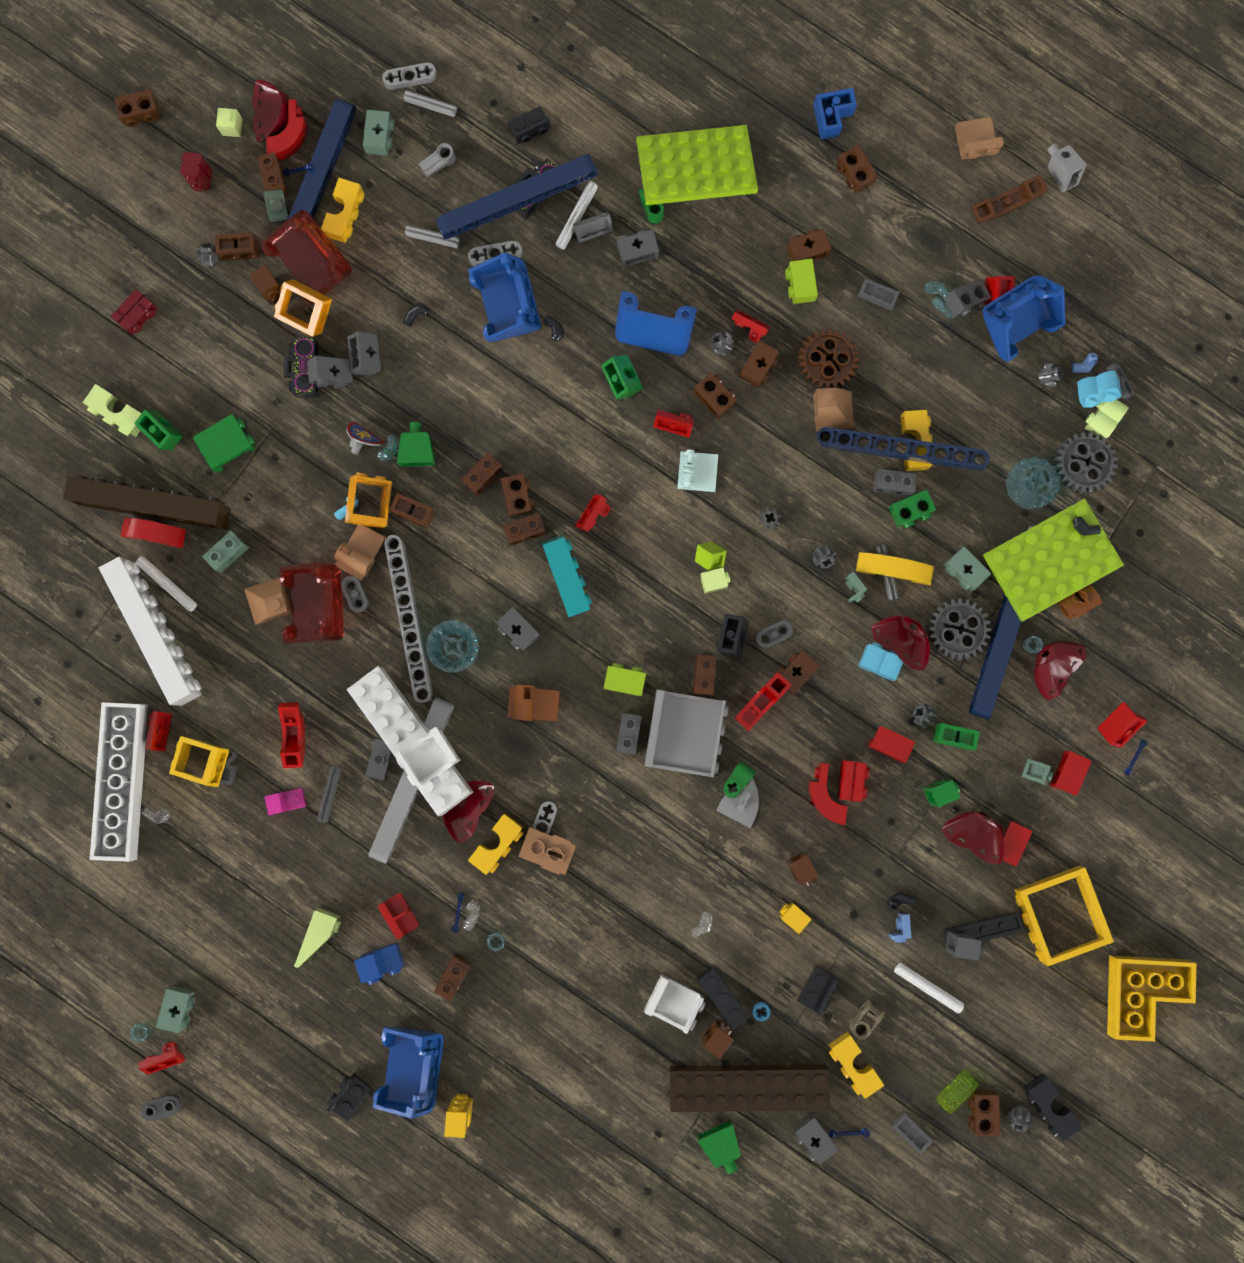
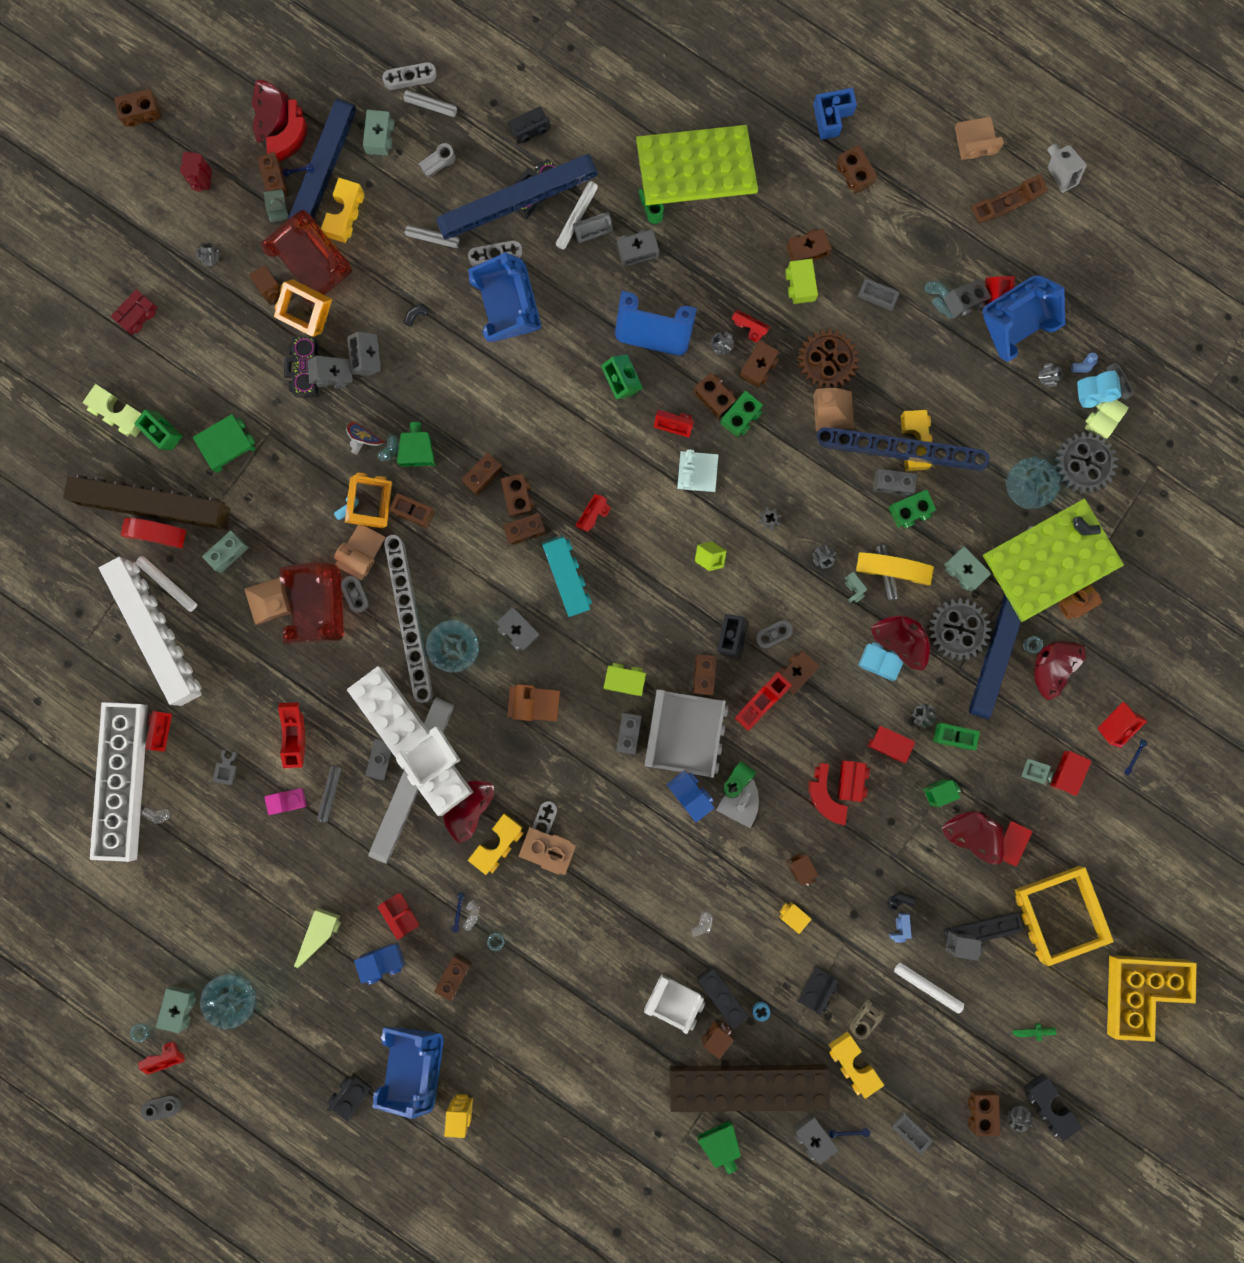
(214, 766): yellow window -> none
(216, 1009): none -> clear light blue gear
(229, 122): yellowish green brick -> none
(237, 246): reddish brown brick -> none
(556, 326): black arm -> none
(694, 800): none -> blue brick
(714, 580): yellowish green brick -> none
(738, 412): none -> green brick
(957, 1093): clear neon green slope -> none
(1038, 1032): none -> green piece

